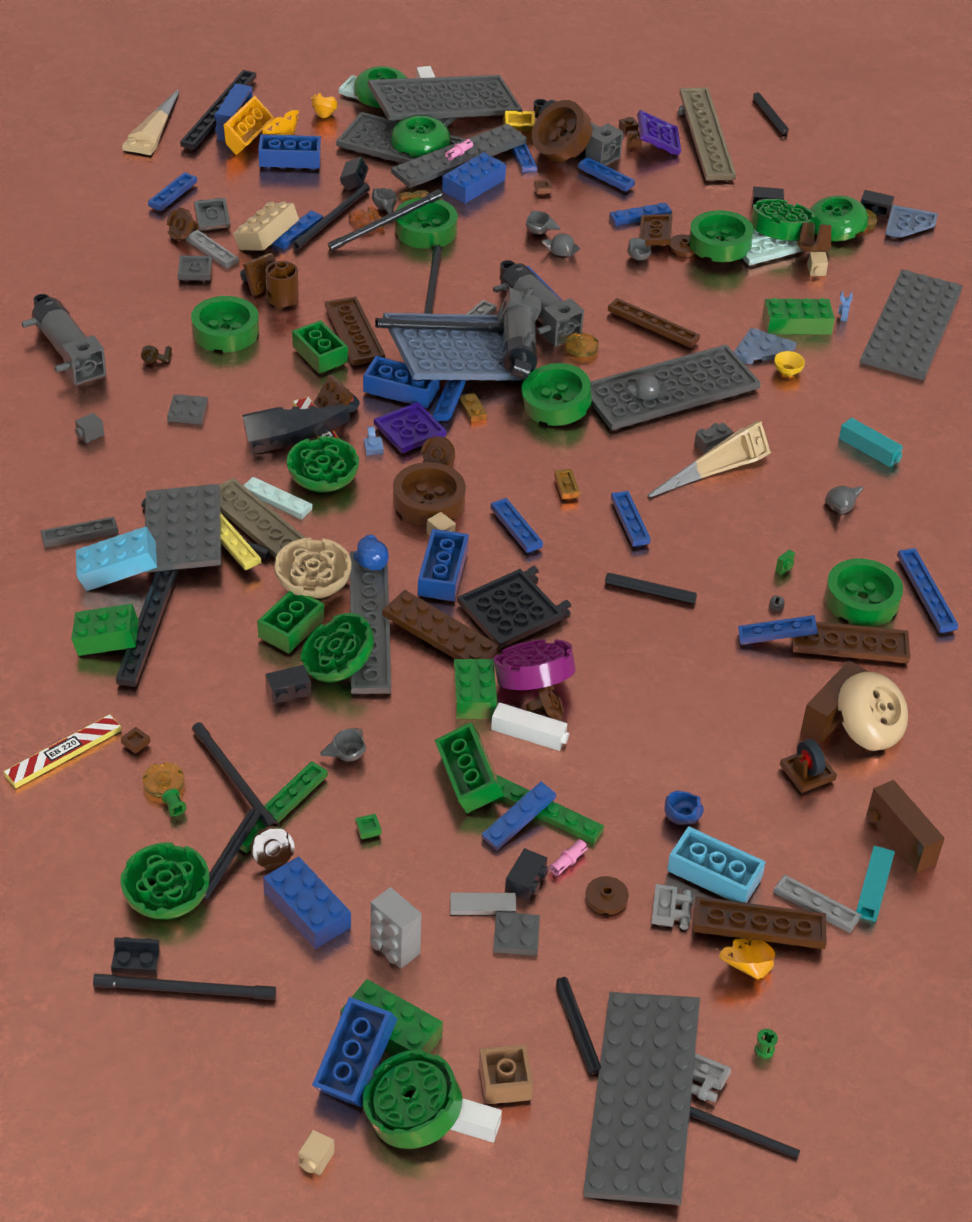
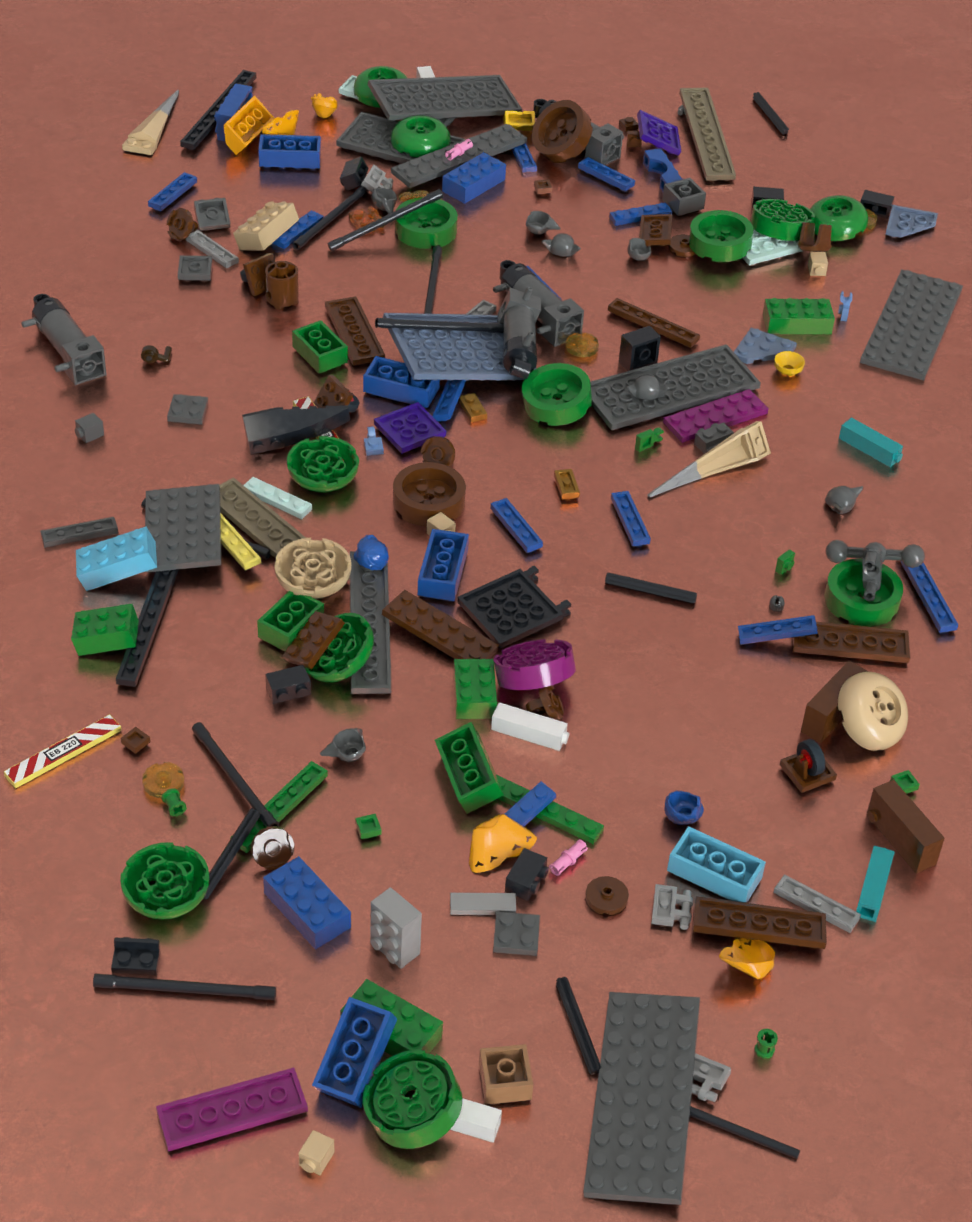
(225, 323): green brick -> none
(231, 1109): none -> magenta plate
(313, 640): none -> reddish brown plate
(375, 177): none -> light grey plate
(497, 840): none -> light orange piece
(639, 348): none -> black brick
(645, 439): none -> green plate
(657, 161): none -> blue arch
(684, 196): none -> dark grey brick
(730, 410): none -> magenta plate
(873, 557): none -> dark grey connector
(906, 781): none -> green plate

